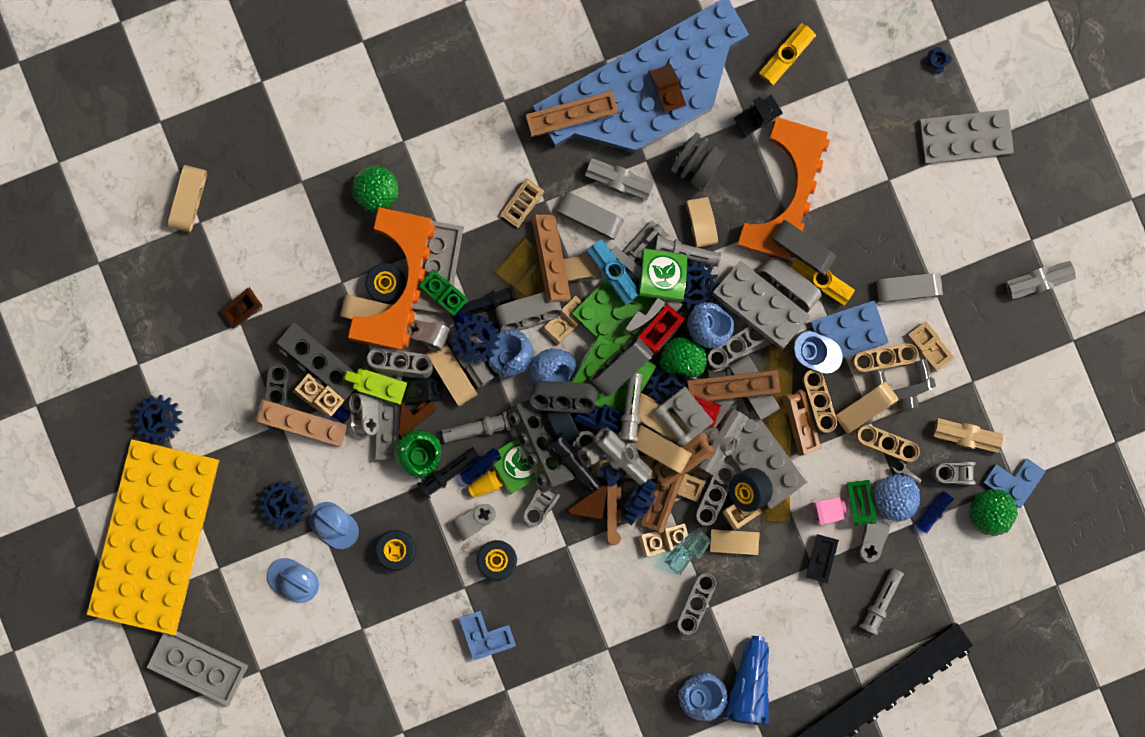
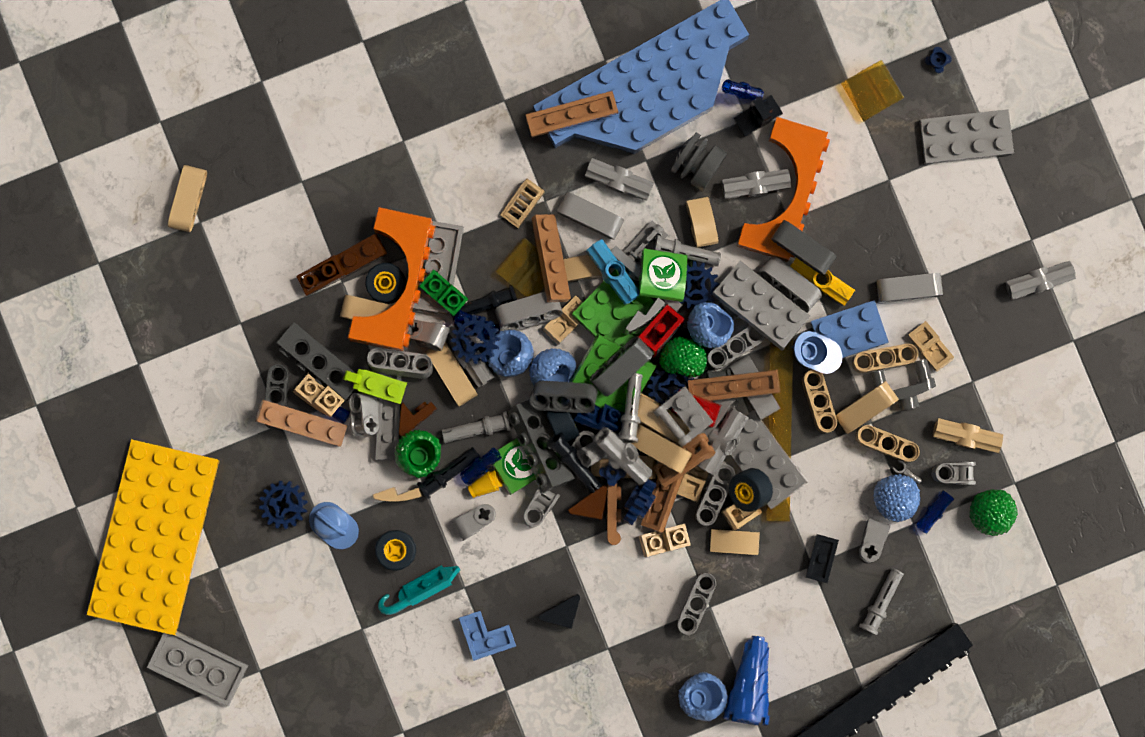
(153, 427): dark blue gear -> none
(242, 308): reddish brown slope -> none
(293, 580): medium blue piece -> none
(341, 265): none -> reddish brown slope
(375, 188): green hair -> none
(392, 495): none -> tan slope
(420, 589): none -> teal plate
(423, 390): black bracket -> none
(502, 555): black wheel -> none
(563, 613): none -> black slope
(668, 88): reddish brown slope -> none
(691, 546): clear light blue slope -> none
(742, 90): none -> clear blue pin
(756, 184): none -> light grey piece
(796, 44): yellow piece -> none
(802, 422): medium nougat plate -> none
(828, 510): bright pink slope -> none
(863, 519): green tile -> none
(872, 90): none -> clear yellow slope
(1019, 485): medium blue plate -> none

